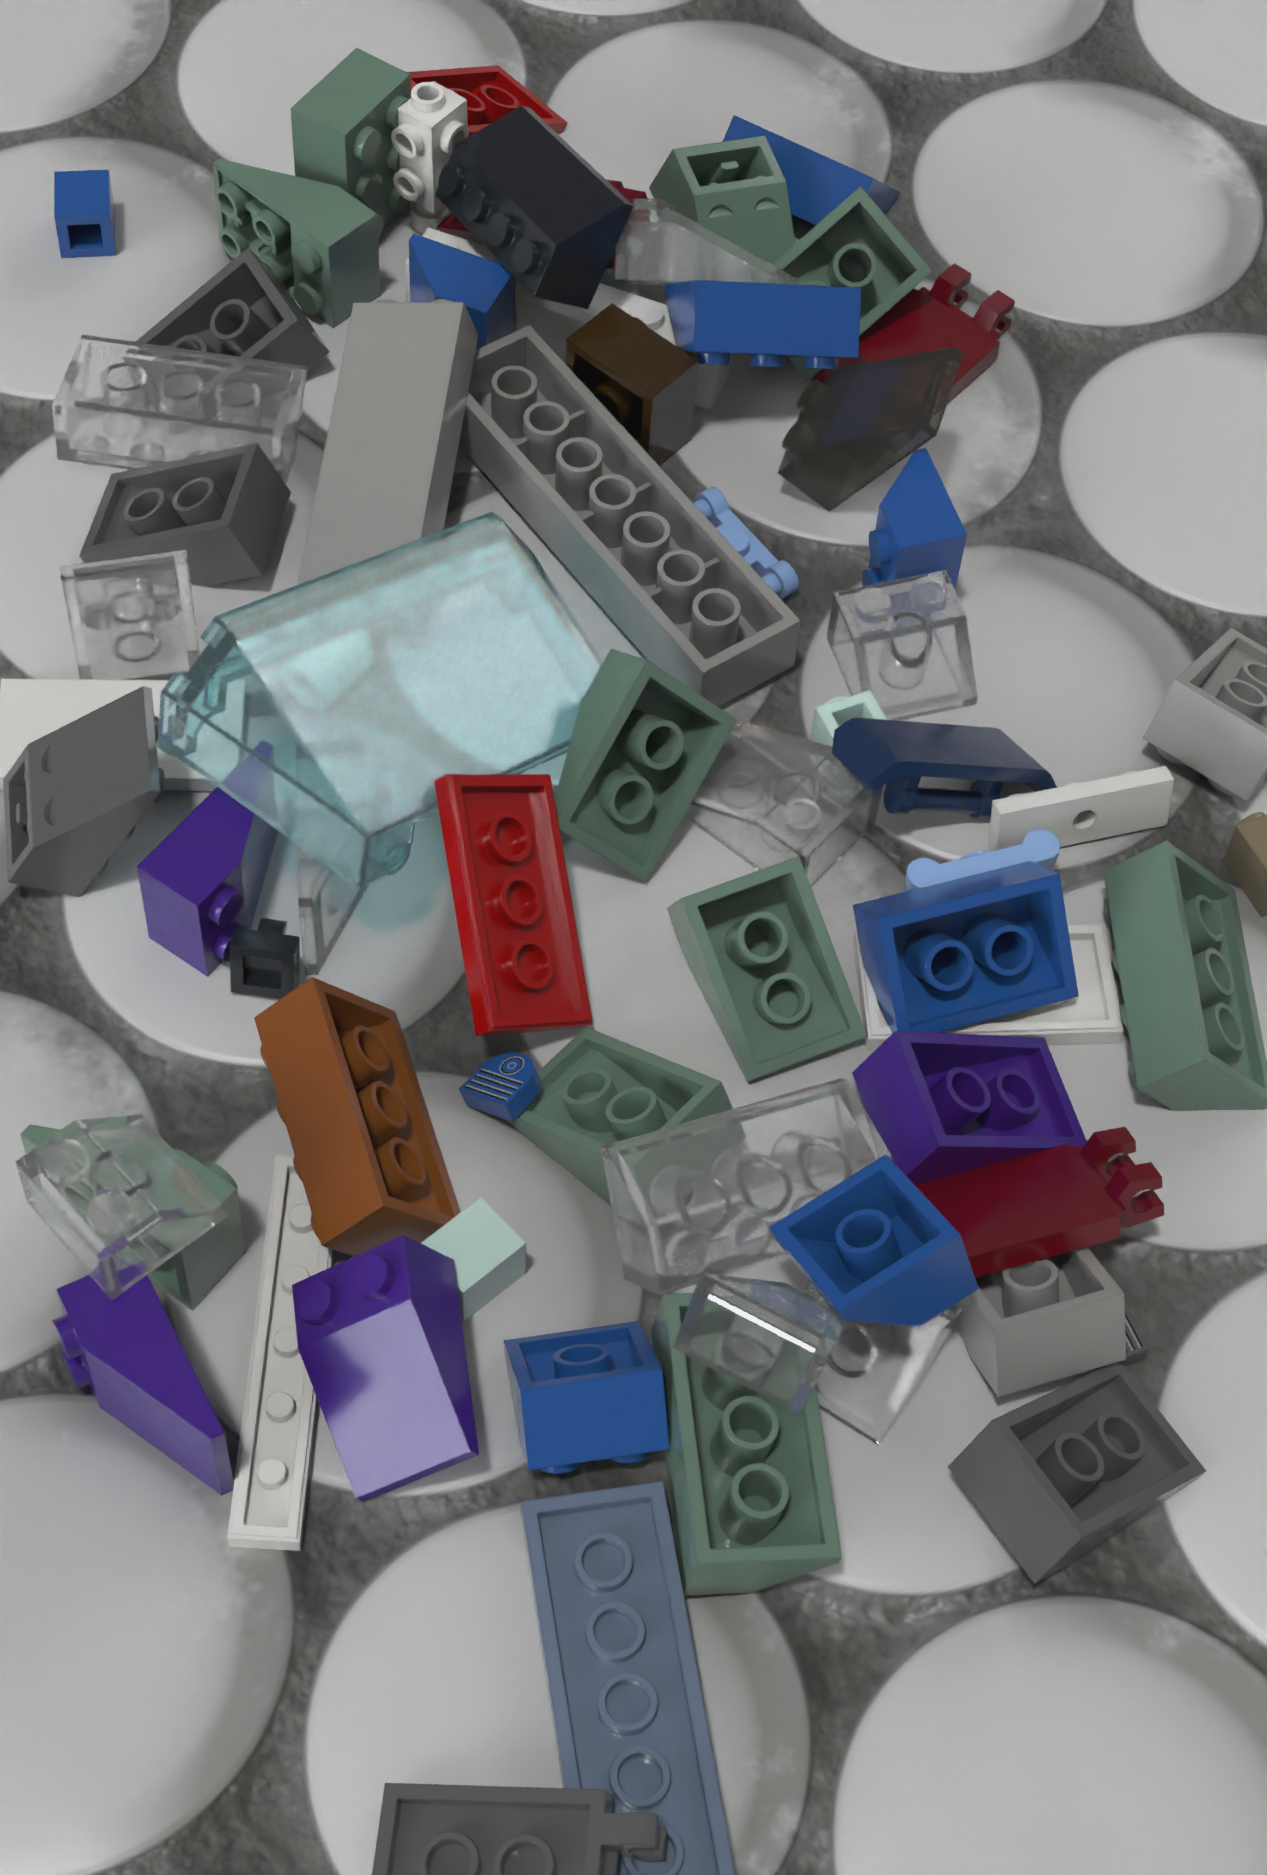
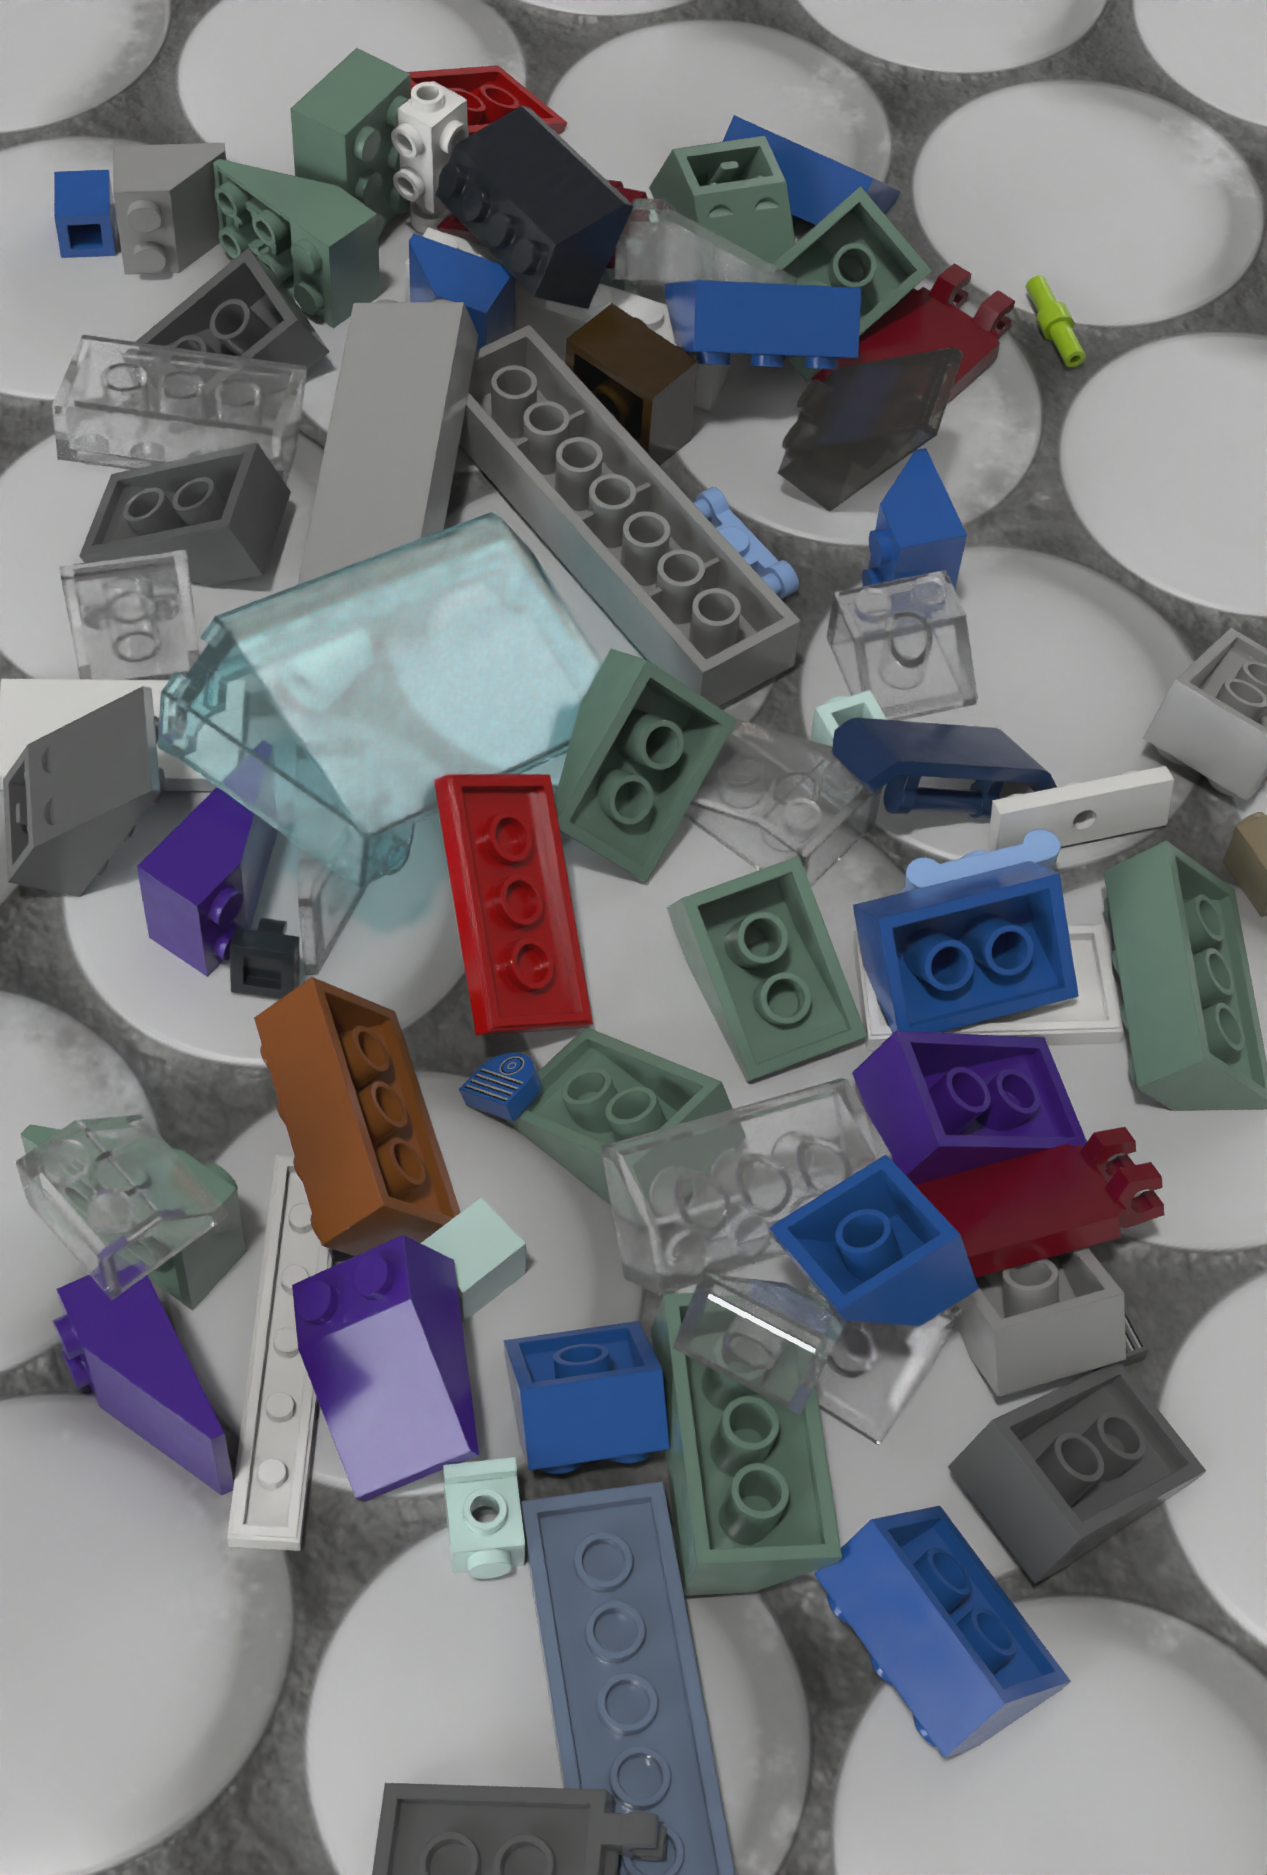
(165, 204): none -> light grey slope
(478, 1490): none -> light aqua brick
(940, 1628): none -> blue slope
(1055, 321): none -> lime bar

